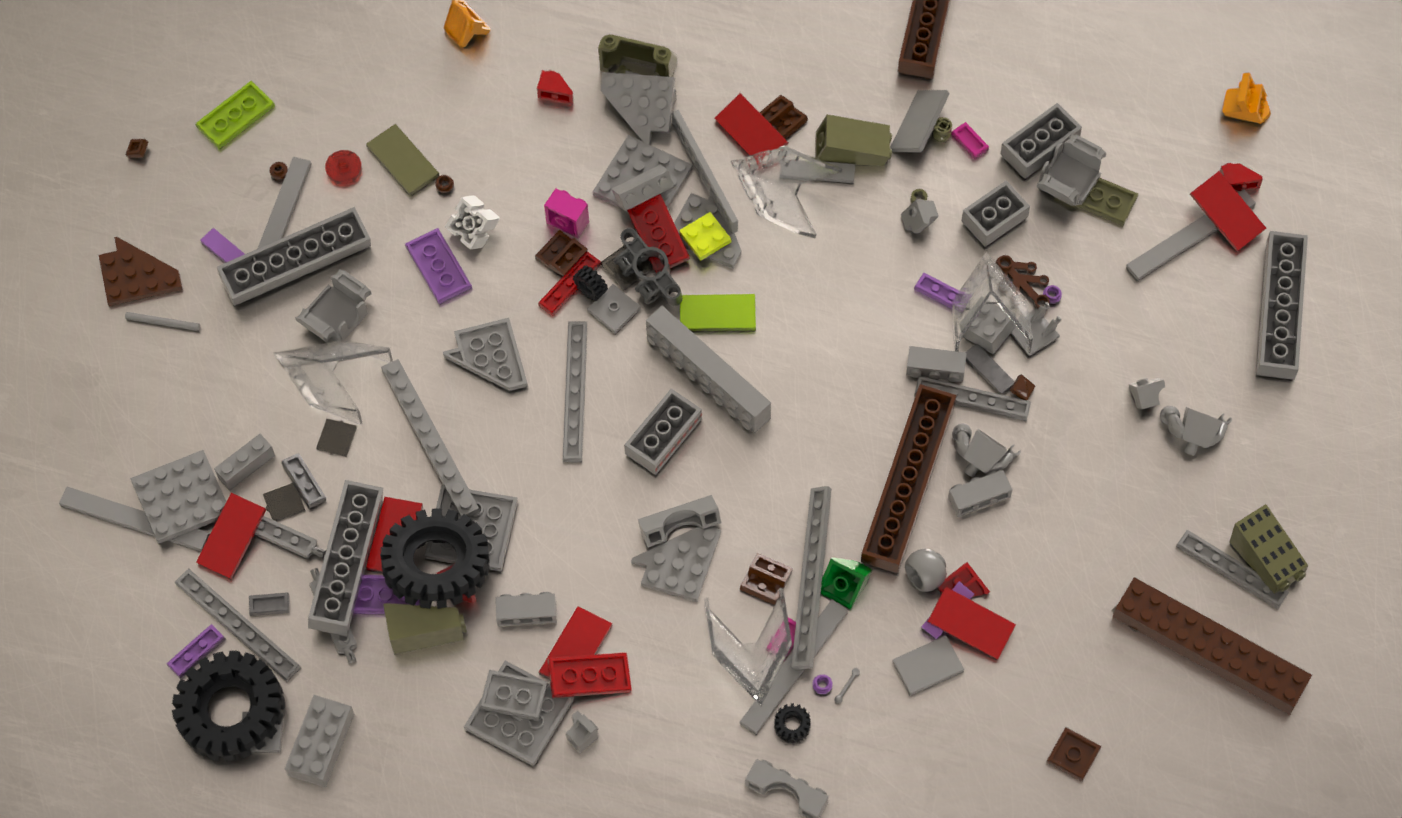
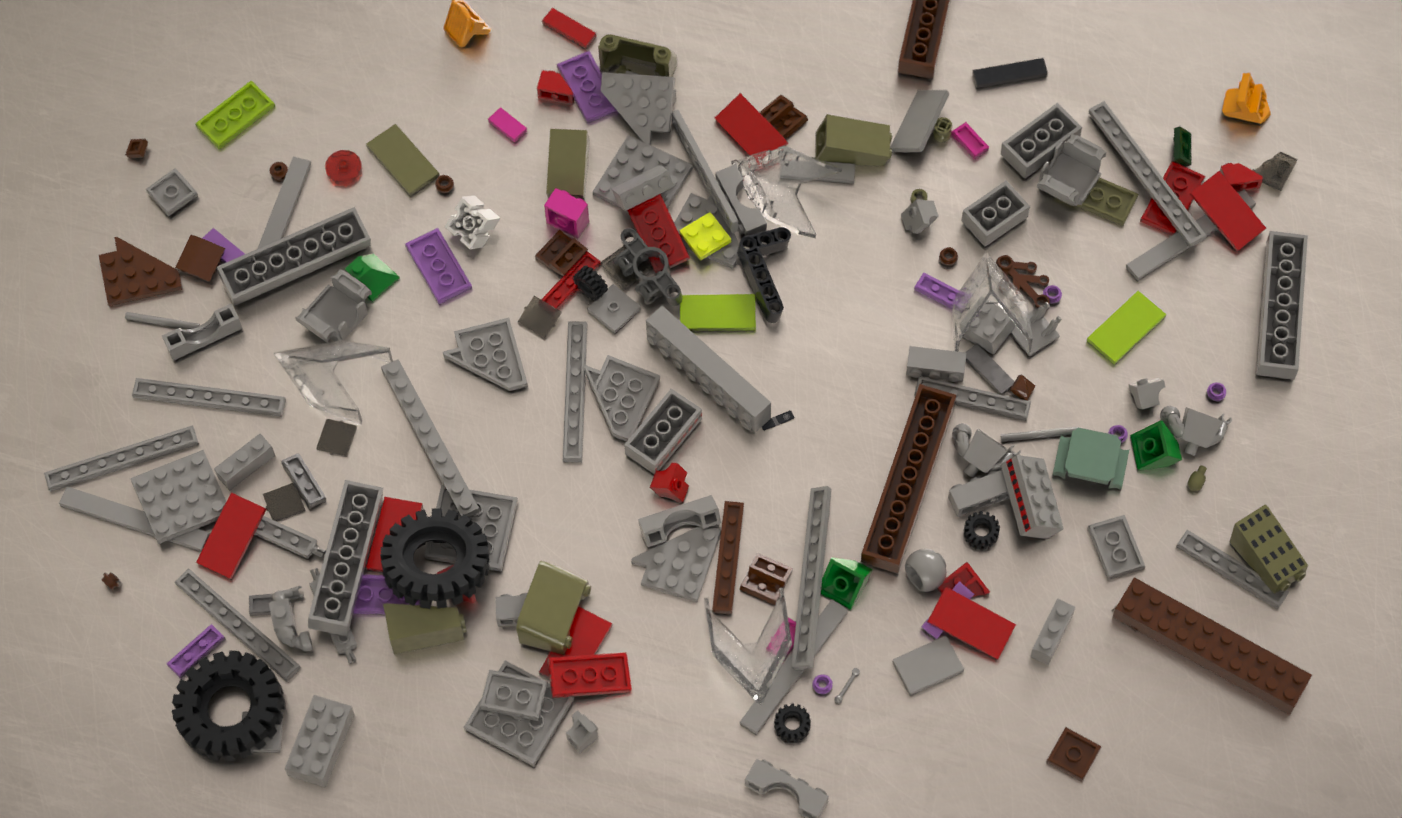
(111, 580): none -> reddish brown plate
(121, 458): none -> light grey tile
(171, 192): none -> light grey plate
(184, 341): none -> light grey arch
(200, 258): none -> reddish brown slope
(209, 397): none -> light grey tile
(284, 620): none -> light grey torso
(372, 273): none -> green slope
(507, 124): none -> dark pink tile
(539, 316): none -> clear smoke piece
(551, 608): none -> olive windscreen
(568, 161): none -> olive slope
(569, 28): none -> red tile
(585, 80): none -> medium lavender tile
(622, 394): none -> light grey wing
(670, 483): none -> red brick
(728, 557): none -> reddish brown plate
(749, 219): none -> light grey arch
(755, 255): none -> black beam
(777, 420): none -> black sticker
(948, 252): none -> reddish brown plate
(977, 540): none -> black tyre
(1010, 73): none -> black tile
(1032, 497): none -> light grey brick
(1037, 434): none -> light grey bar
(1052, 631): none -> light grey brick
(1092, 457): none -> sand green piece
(1116, 547): none -> light grey tile
(1121, 430): none -> medium lavender plate
(1126, 327): none -> lime tile
(1147, 174): none -> light grey plate
(1155, 447): none -> green slope
(1182, 146): none -> dark green plate
(1182, 182): none -> red tile
(1197, 479): none -> olive cylinder
(1216, 387): none -> medium lavender plate
(1277, 170): none -> clear smoke wing

